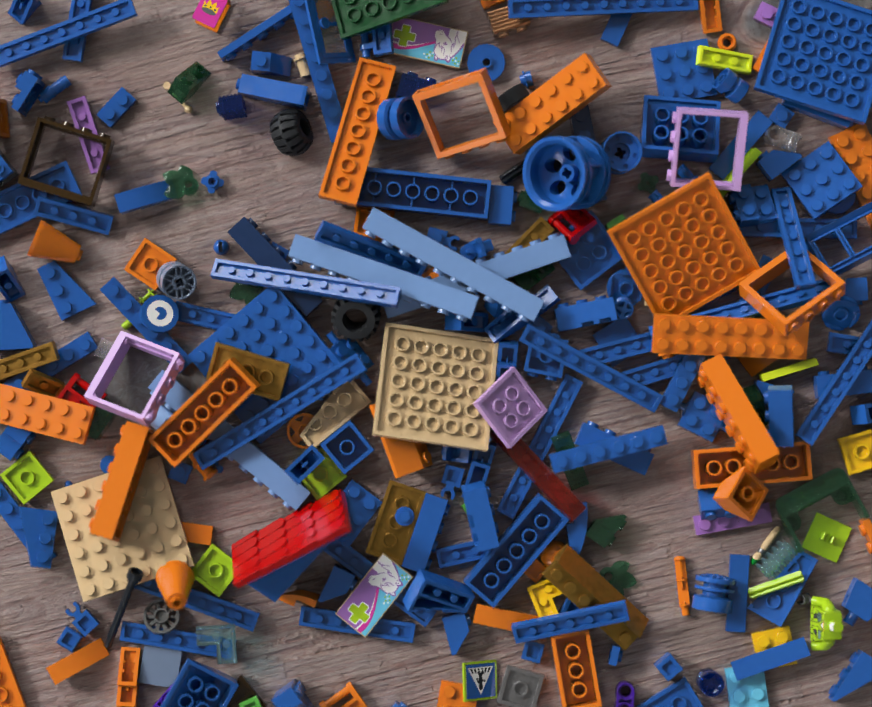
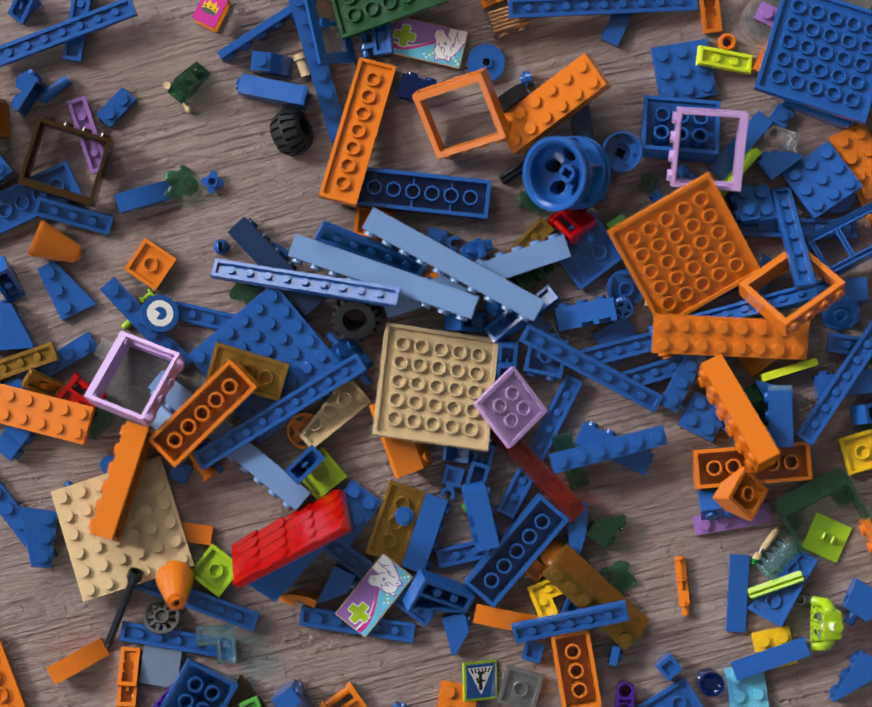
(27, 477): lime plate -> none
(69, 639): blue tile -> none
(84, 621): blue plate -> none
(177, 271): sand blue wheel -> none
(231, 107): clear blue brick -> none
(347, 447): blue brick -> none
(399, 119): blue wheel -> none
(501, 205): blue brick -> none
(713, 593): blue wheel -> none
(733, 87): blue wheel -> none

